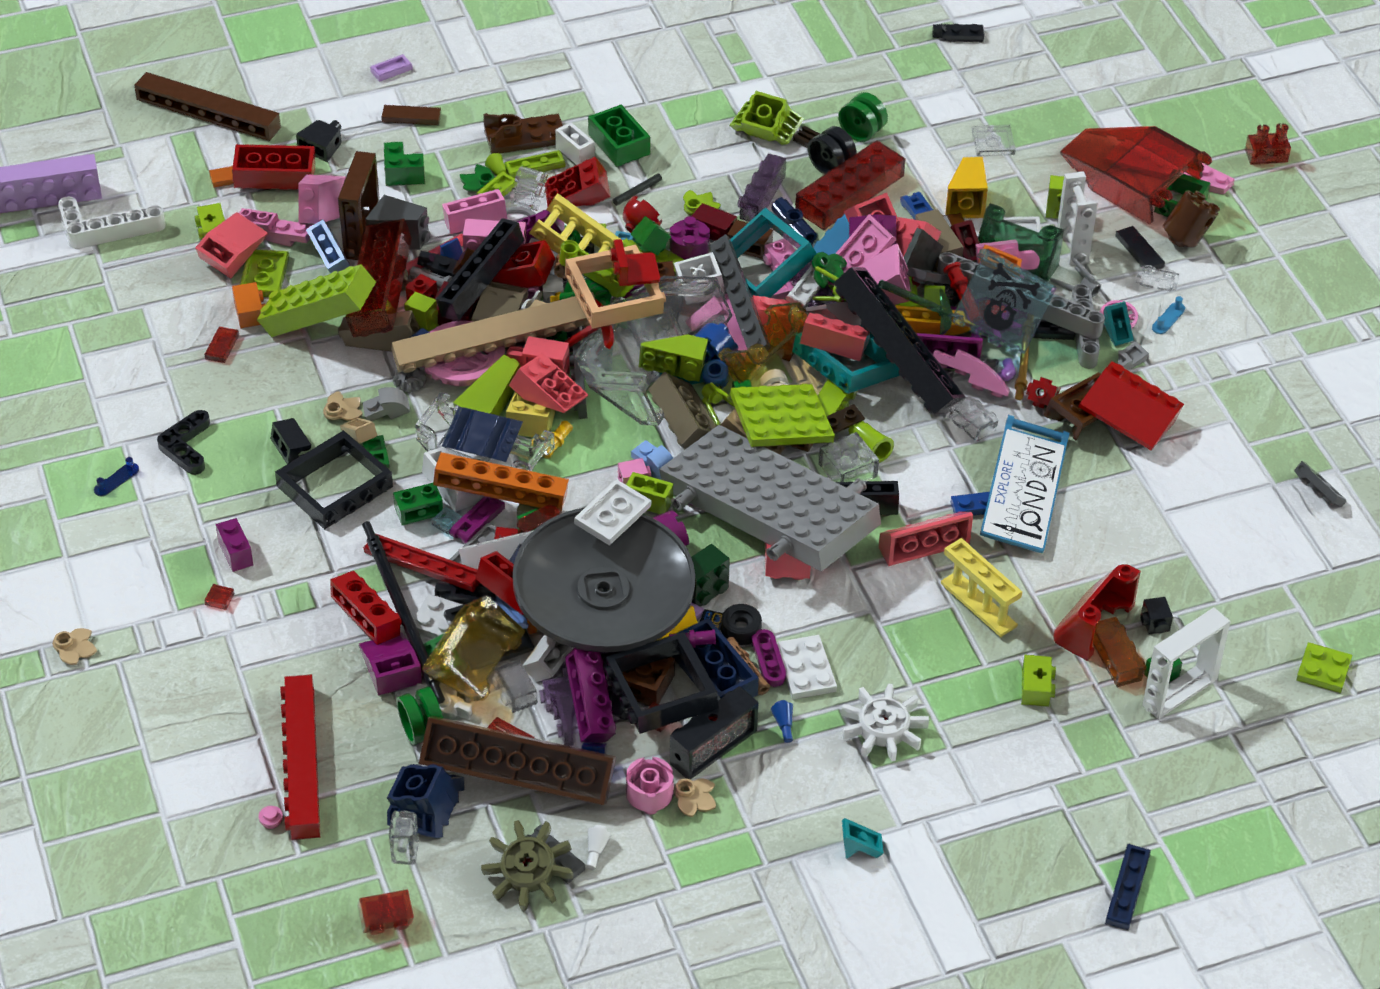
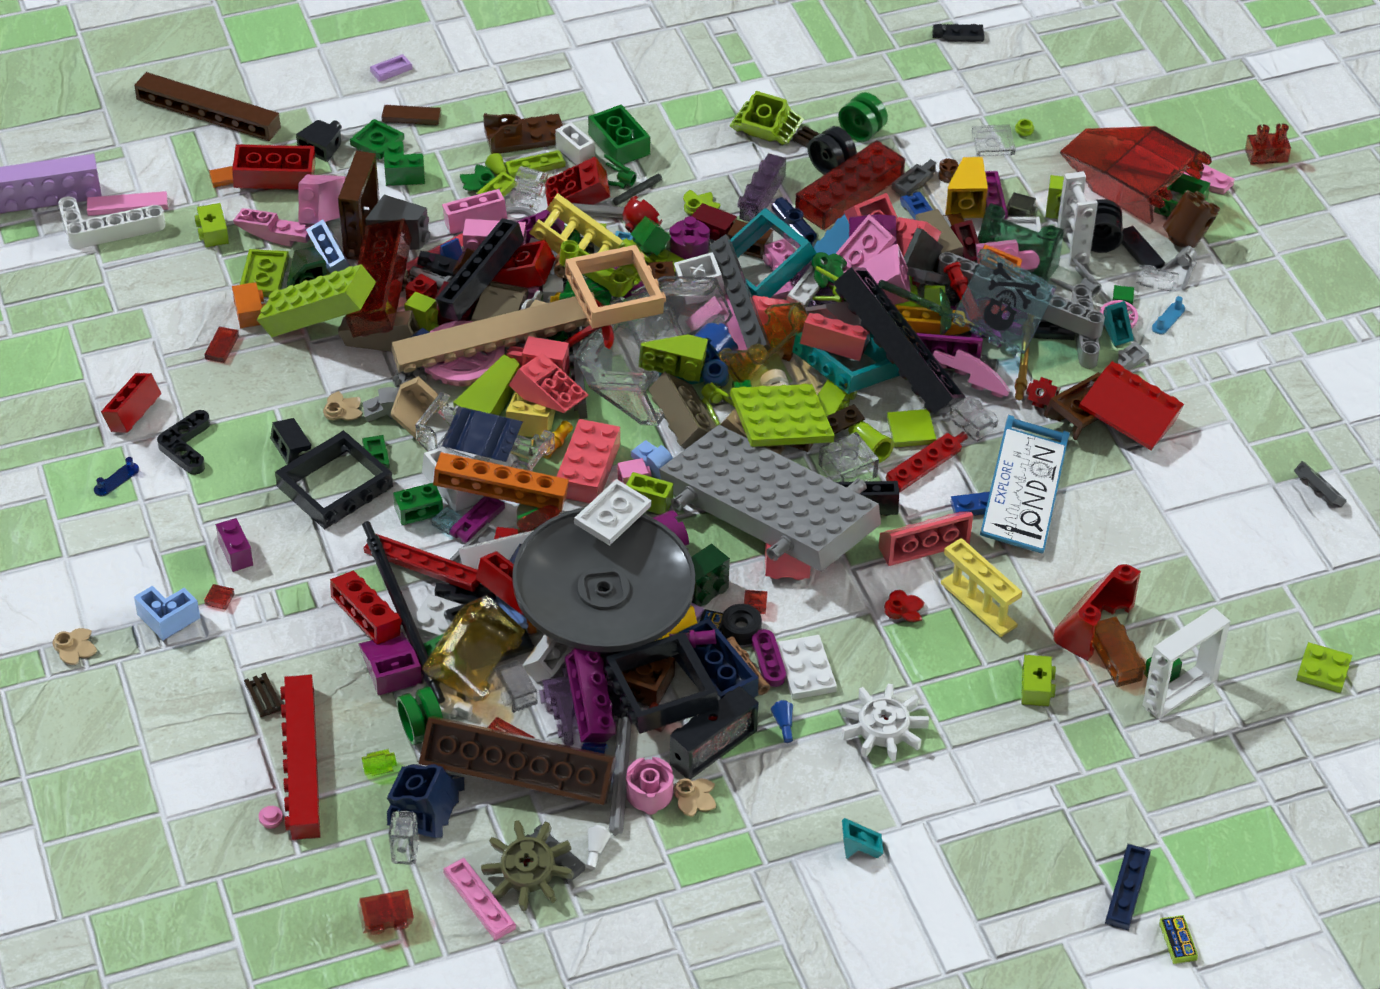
(119, 203): none -> bright pink tile
(131, 402): none -> red brick
(167, 614): none -> light blue brick
(230, 244): coral slope -> none
(257, 682): none -> dark brown tile
(306, 265): none -> dark green slope
(360, 429): tan slope -> none
(373, 137): none -> green plate
(379, 762): none -> clear neon green brick
(411, 403): none -> tan bracket
(479, 899): none -> bright pink tile
(589, 459): none -> coral brick
(601, 211): none -> light grey axle
(619, 776): none -> light grey axle
(625, 175): none -> green plant
(633, 268): red bracket -> none
(757, 599): none -> clear red plate
(903, 606): none -> red plate
(911, 428): none -> lime tile
(914, 178): none -> dark grey hinge
(926, 460): none -> red plate
(947, 169): none -> reddish brown wheel
(995, 192): none -> magenta tile
(1008, 371): medium lavender arm -> none
(1021, 206): none -> clear smoke brick
(1024, 127): none -> lime plate
(1107, 227): none -> black wheel
(1123, 293): none -> green tile
(1156, 615): black brick -> none
(1178, 939): none -> tile
(1184, 258): none -> light grey plant

